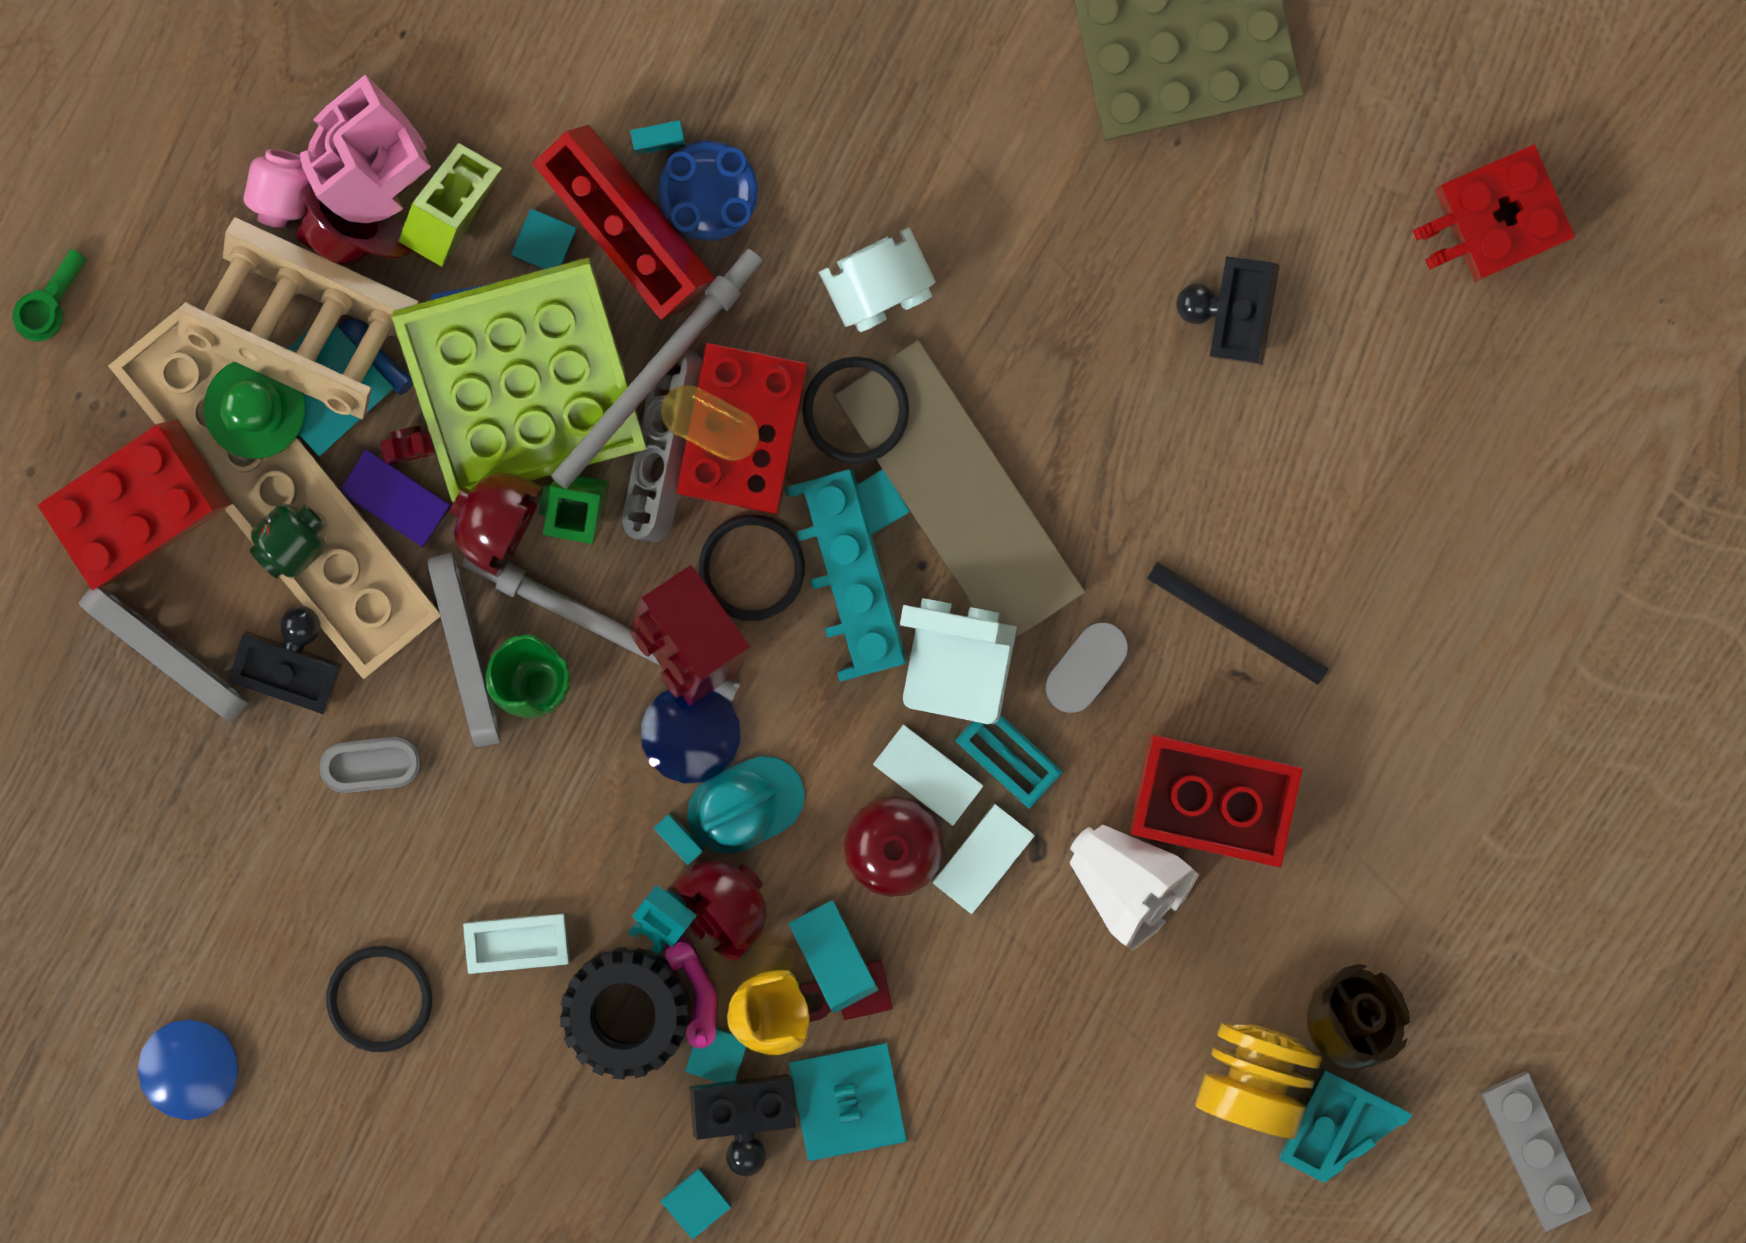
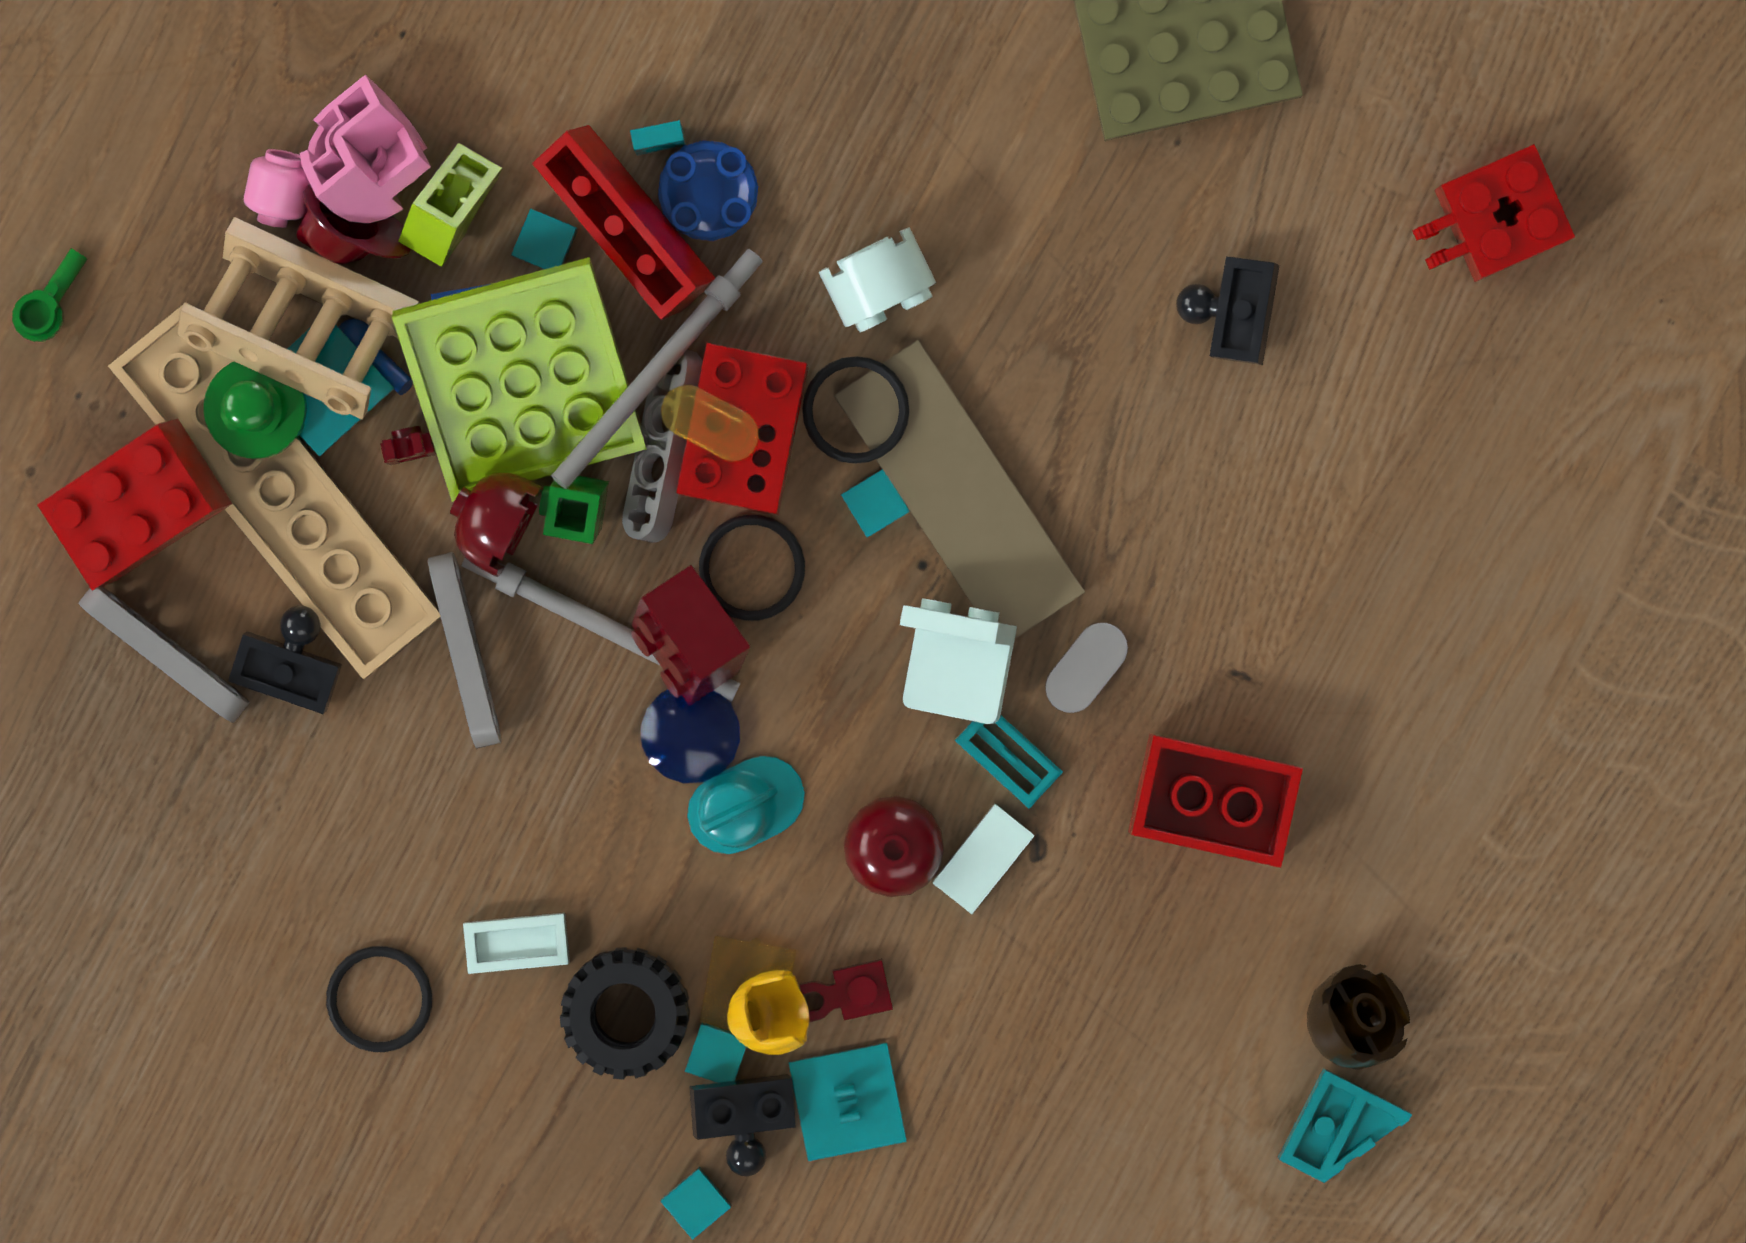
(188, 1069): blue dish -> none
(288, 540): dark green head -> none
(370, 764): light grey tile -> none
(395, 498): dark purple tile -> none
(528, 677): green hair -> none
(662, 918): teal plate -> none
(679, 838): teal tile -> none
(702, 1024): dark pink piece -> none
(725, 905): dark red cylinder -> none
(833, 956): teal tile -> none
(852, 573): teal hinge -> none
(928, 775): light aqua tile -> none
(1130, 882): white cone -> none
(1237, 623): black bar -> none
(1258, 1080): yellow wheel -> none
(1535, 1151): light grey plate -> none

